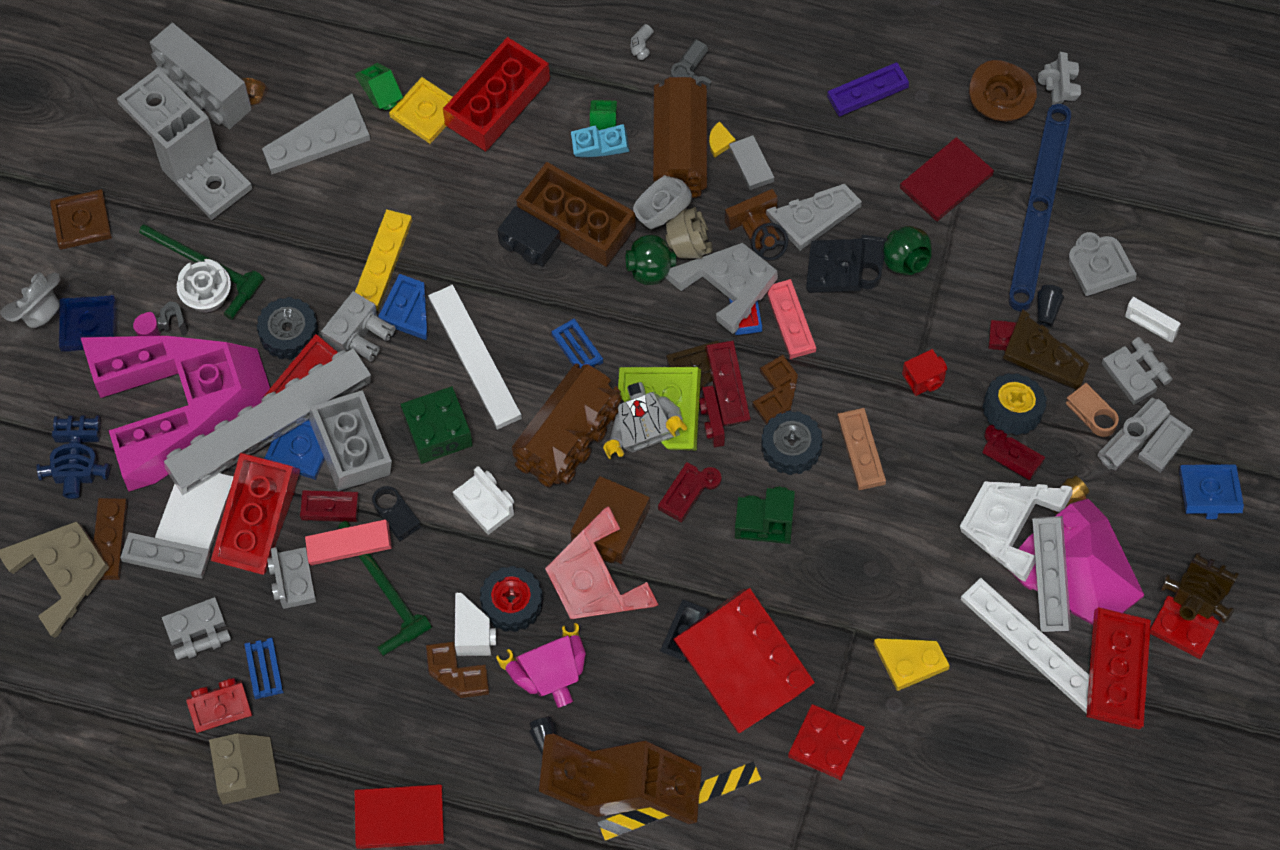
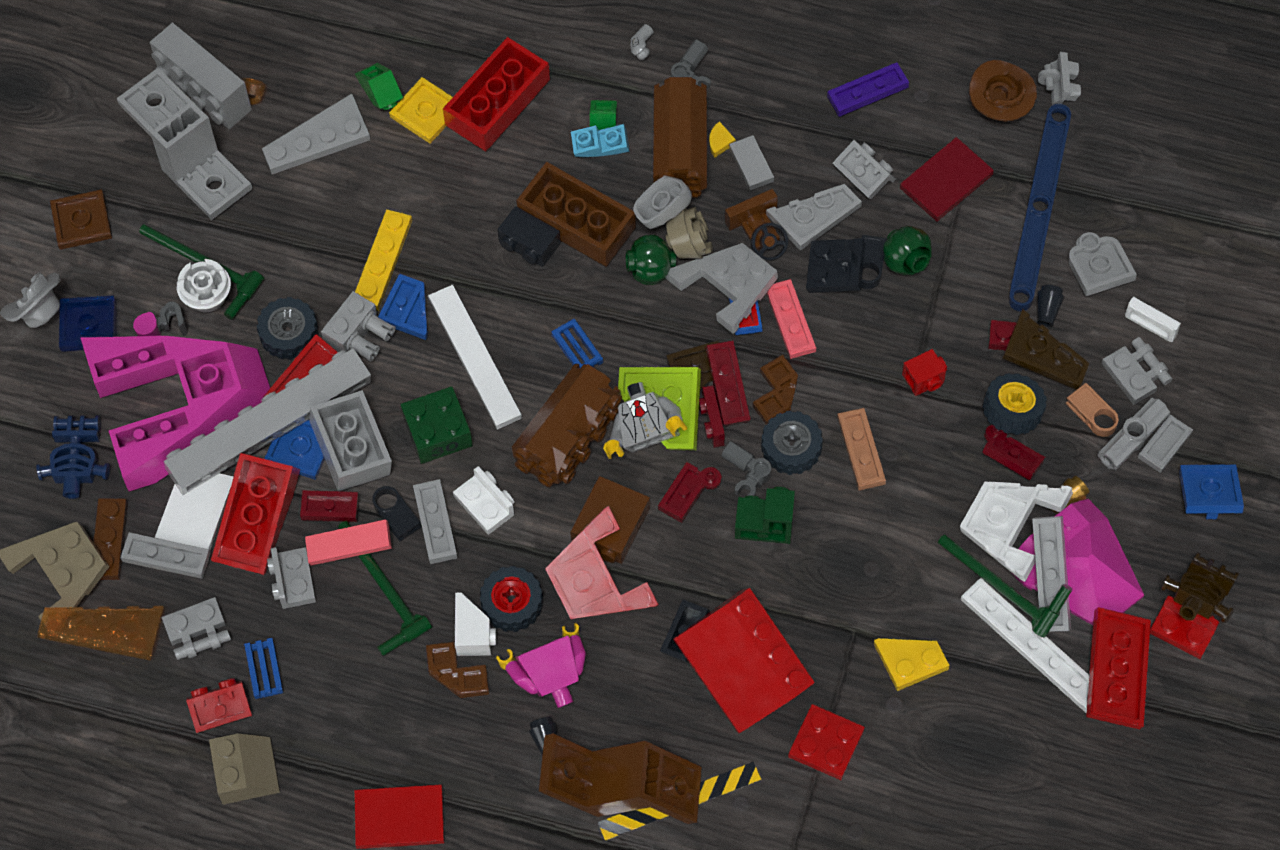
(116, 631): none -> clear orange wing
(435, 521): none -> light grey plate
(758, 469): none -> dark grey bar
(863, 169): none -> light grey bracket
(1042, 617): none -> dark green bar

